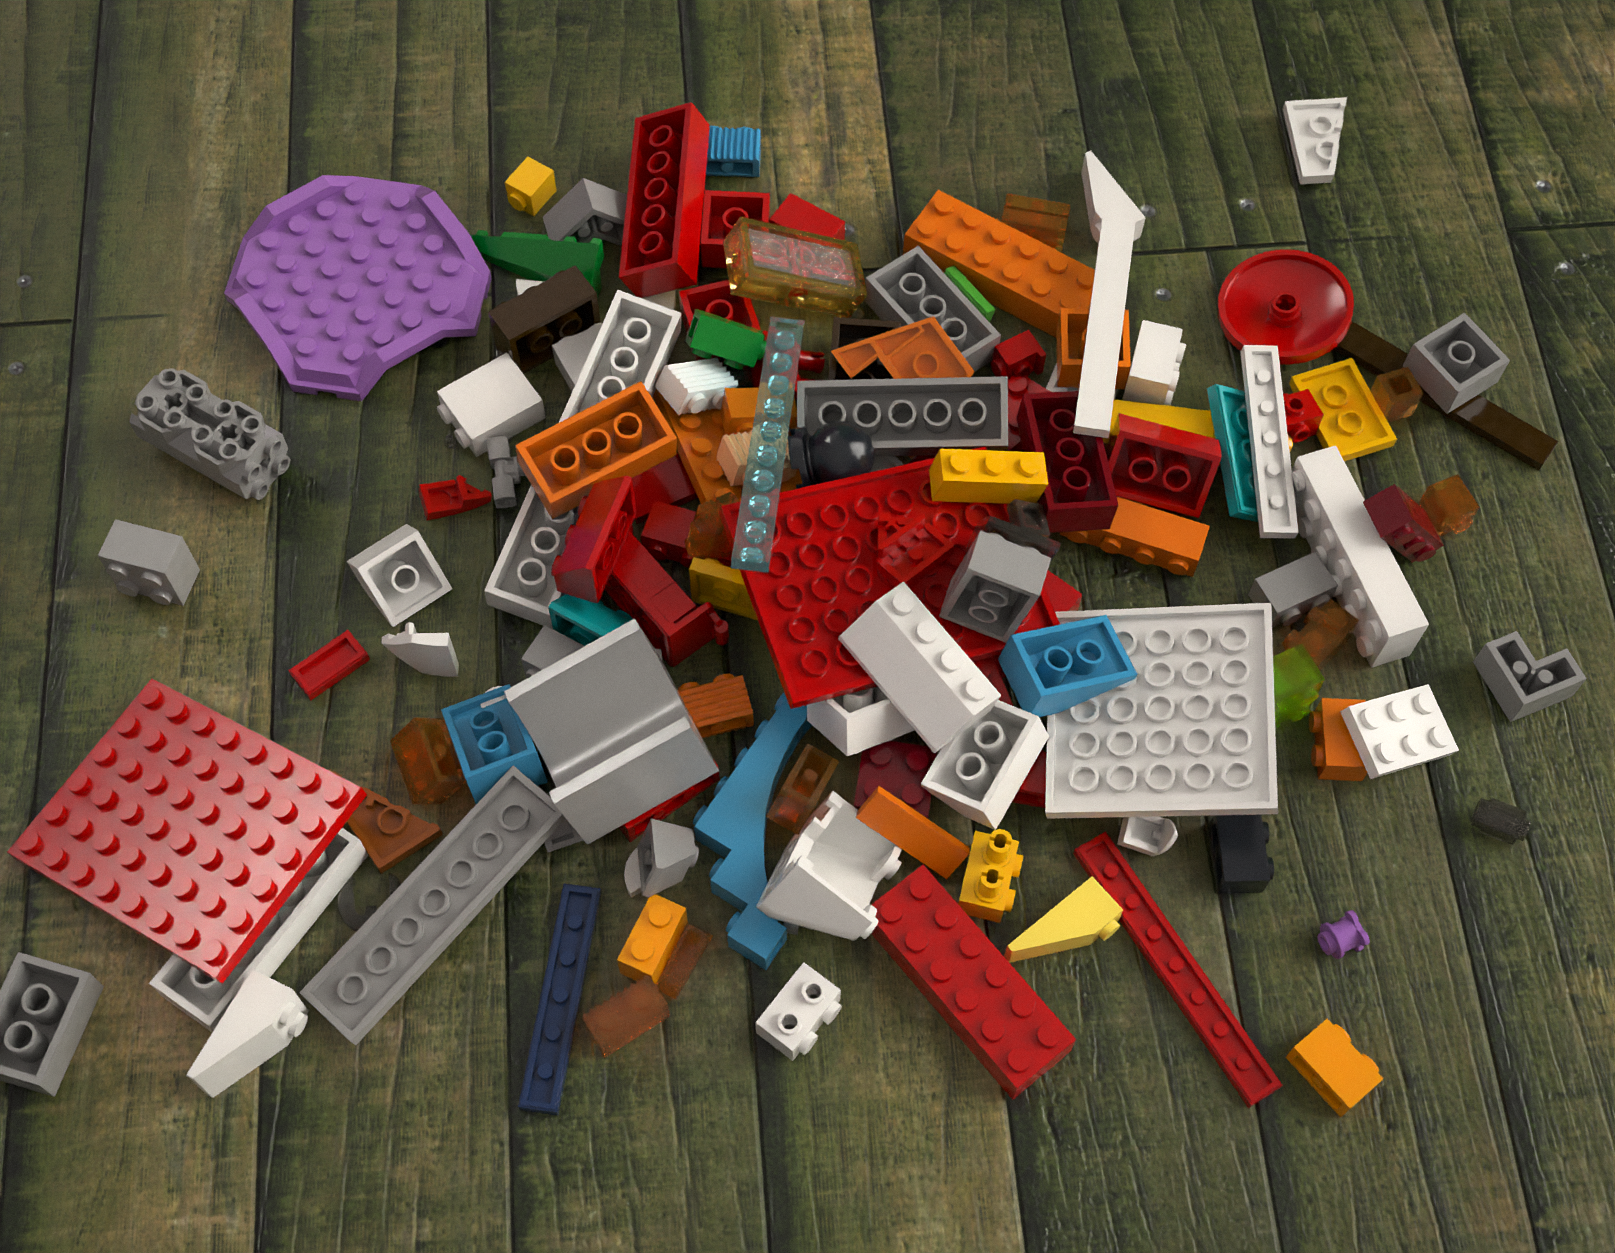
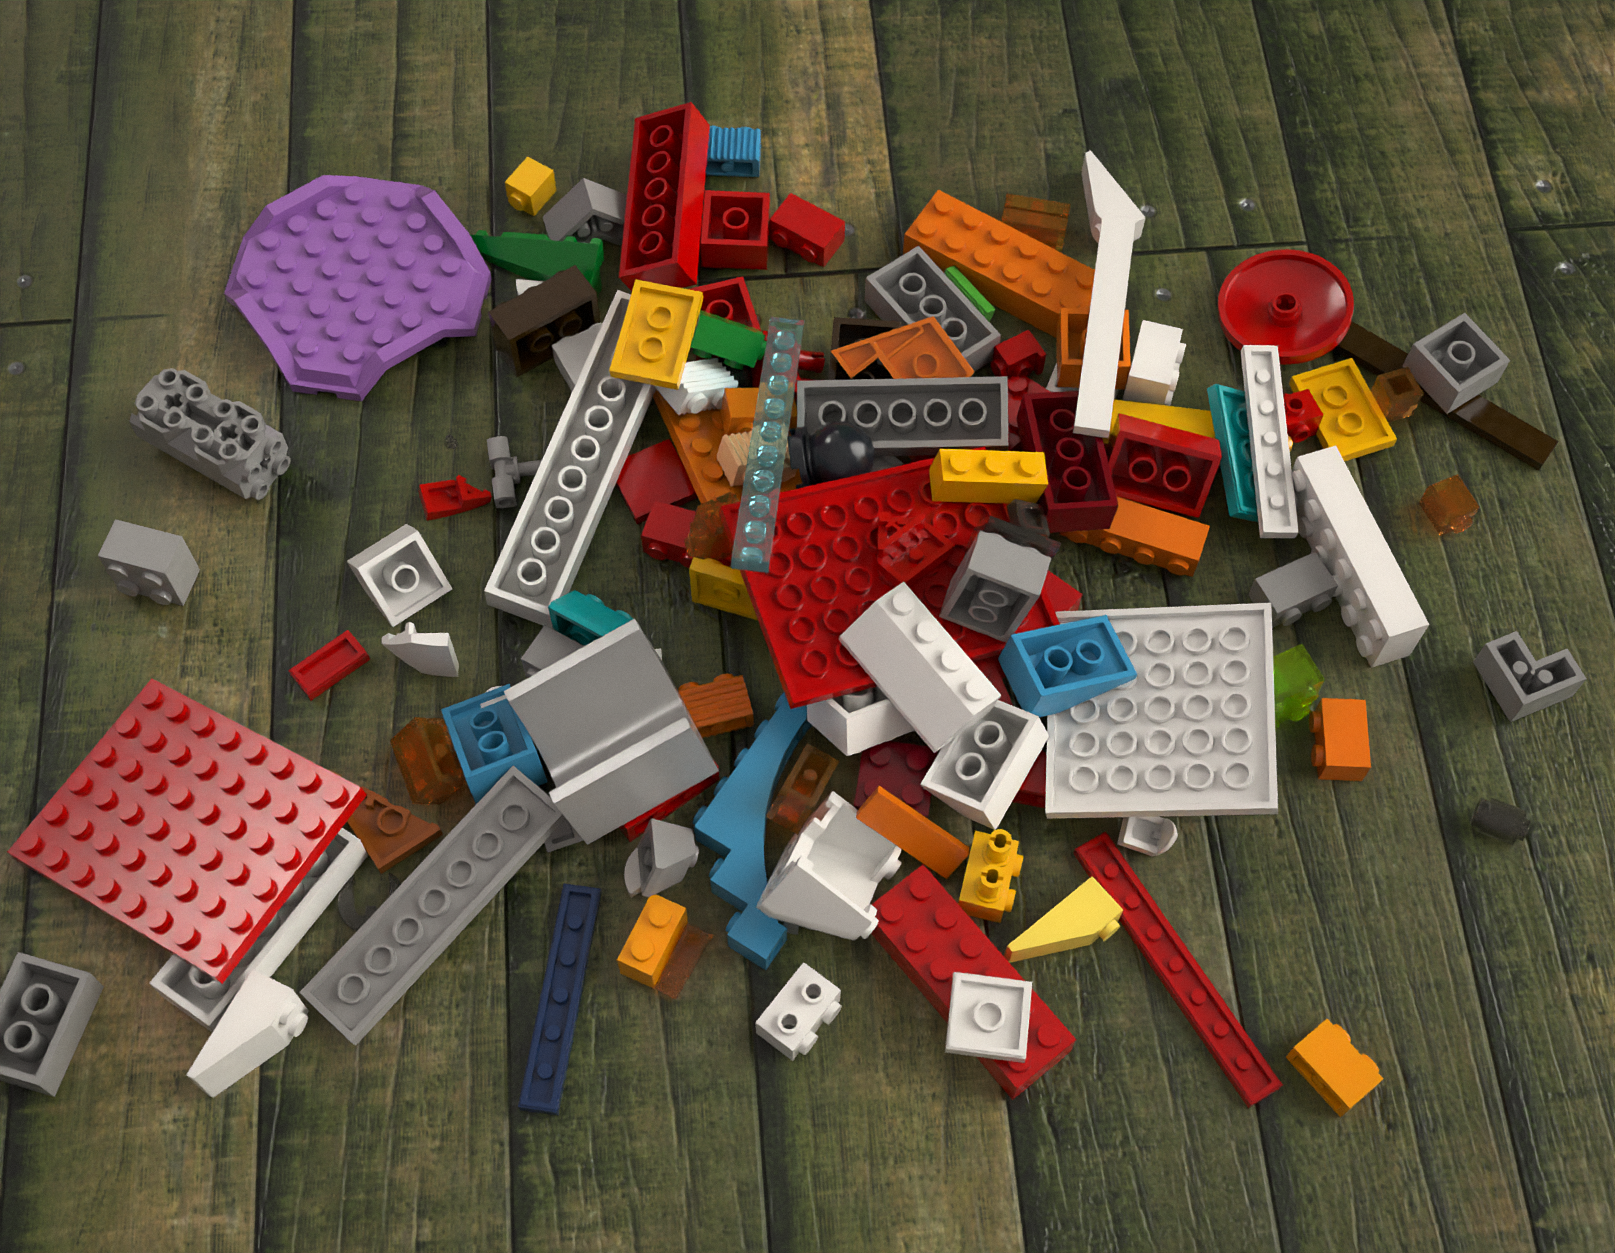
(490, 404): white brick -> none
(596, 445): orange brick -> none
(596, 539): red slope -> none
(626, 1016): clear orange brick -> none
(656, 334): none -> yellow plate
(661, 606): red container -> none
(794, 268): clear yellow brick -> none
(988, 1017): none -> white tile
(1241, 853): black brick -> none
(1314, 136): white wing -> none
(1324, 632): clear orange brick -> none
(1342, 936): medium lavender brick -> none
(1399, 731): white plate -> none
(1403, 524): dark red brick -> none

